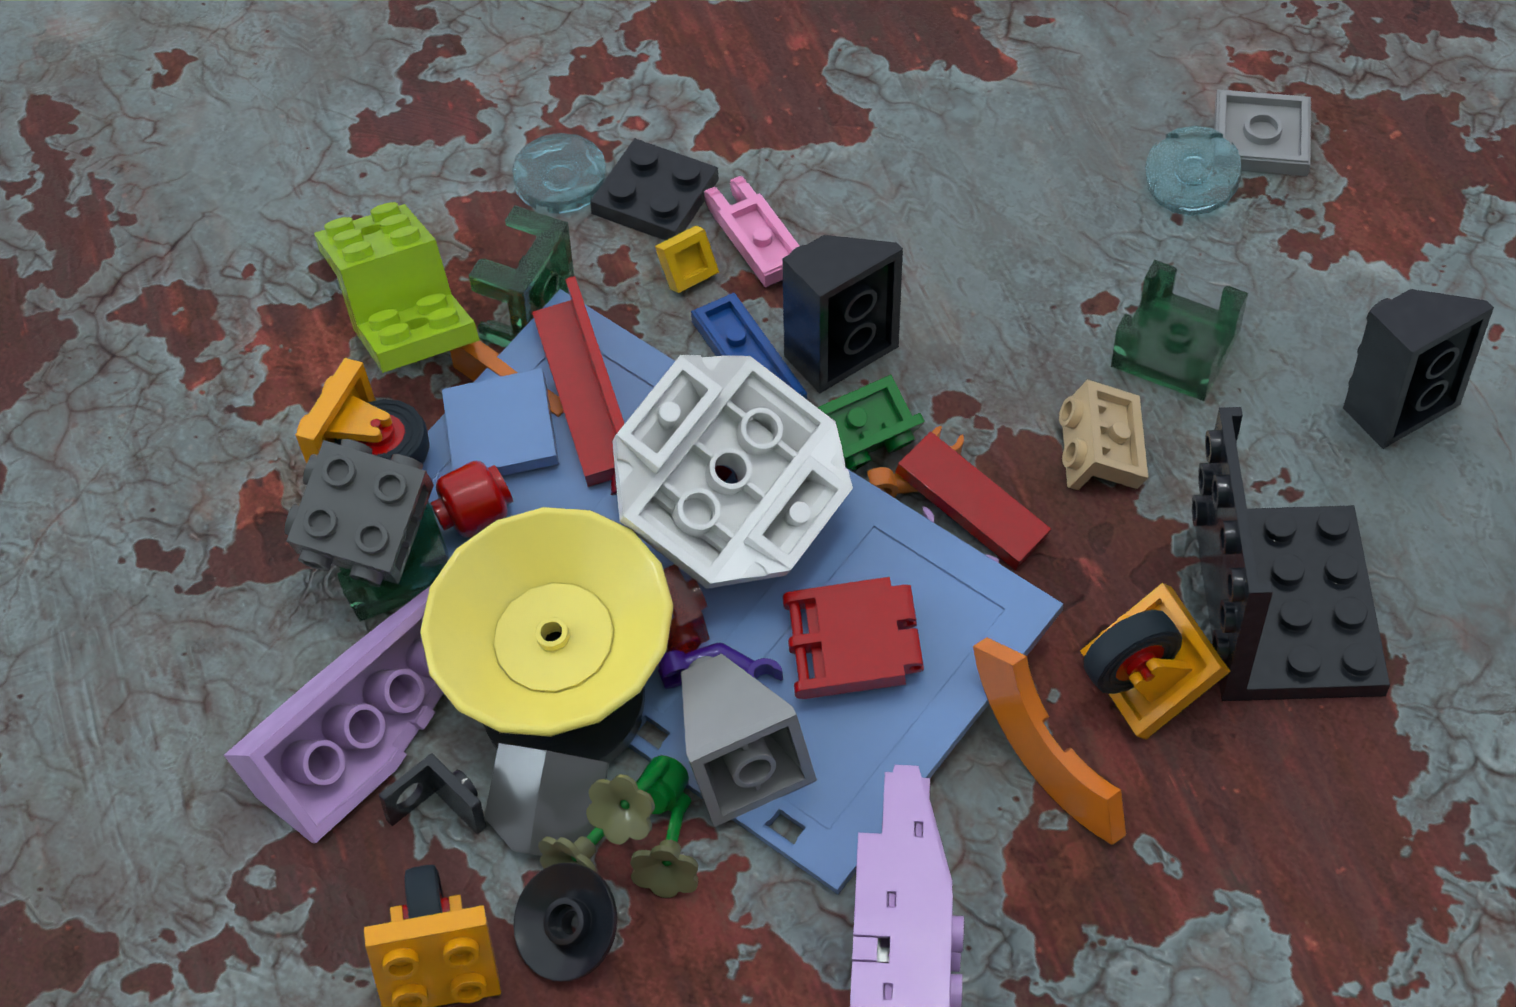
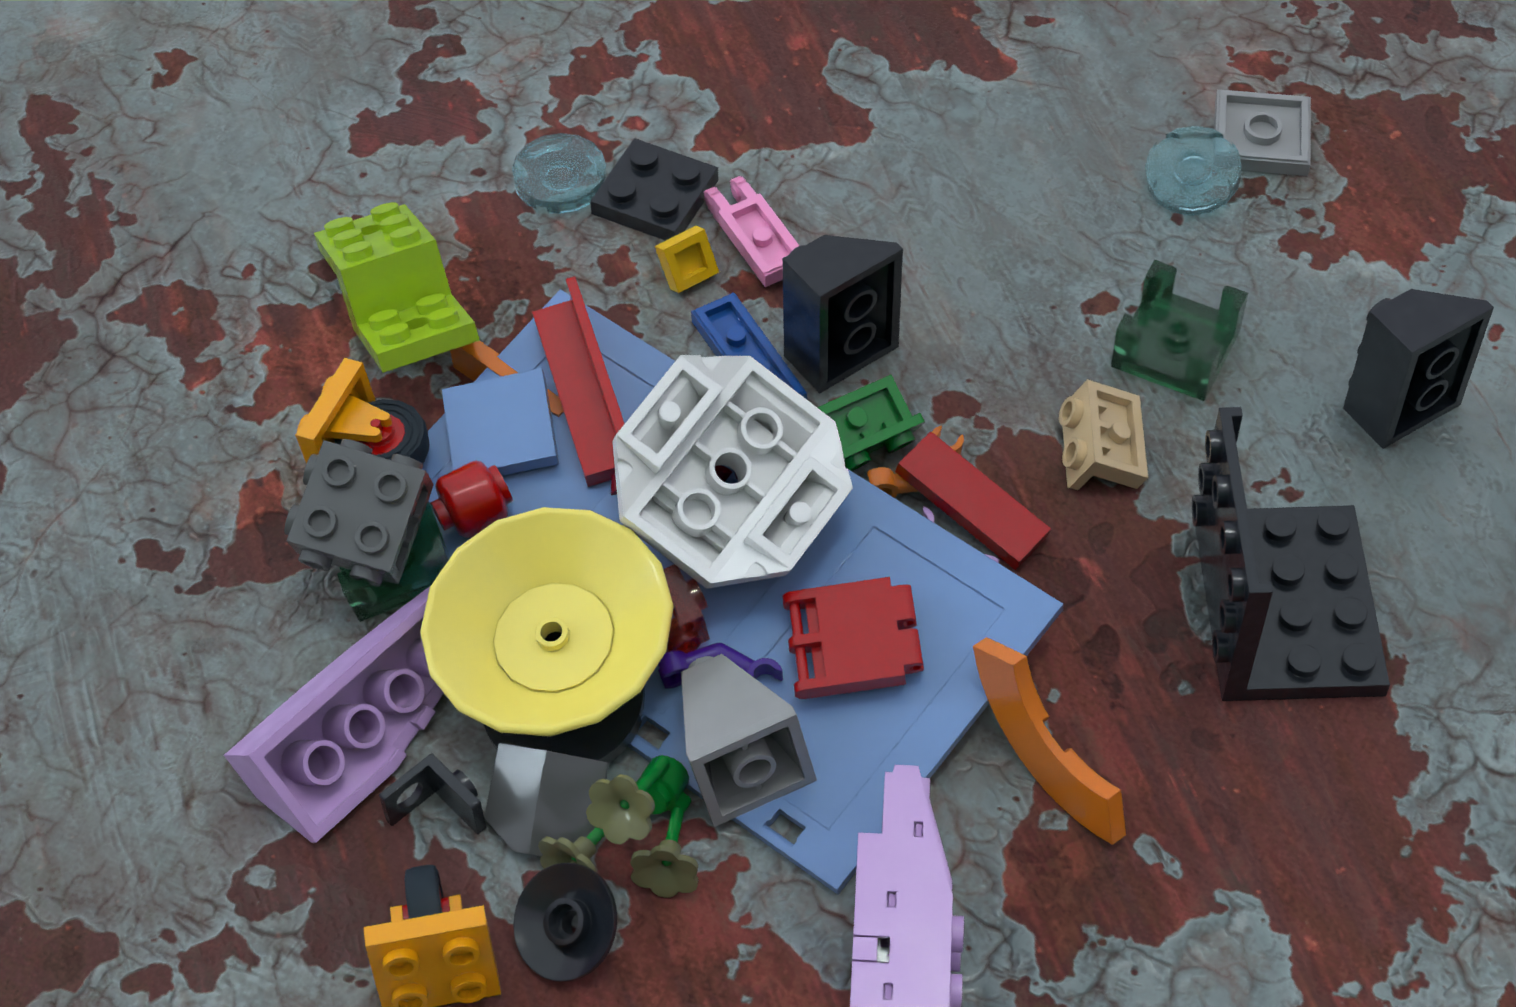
(535, 280): clear green panel -> none
(1153, 661): plate -> none

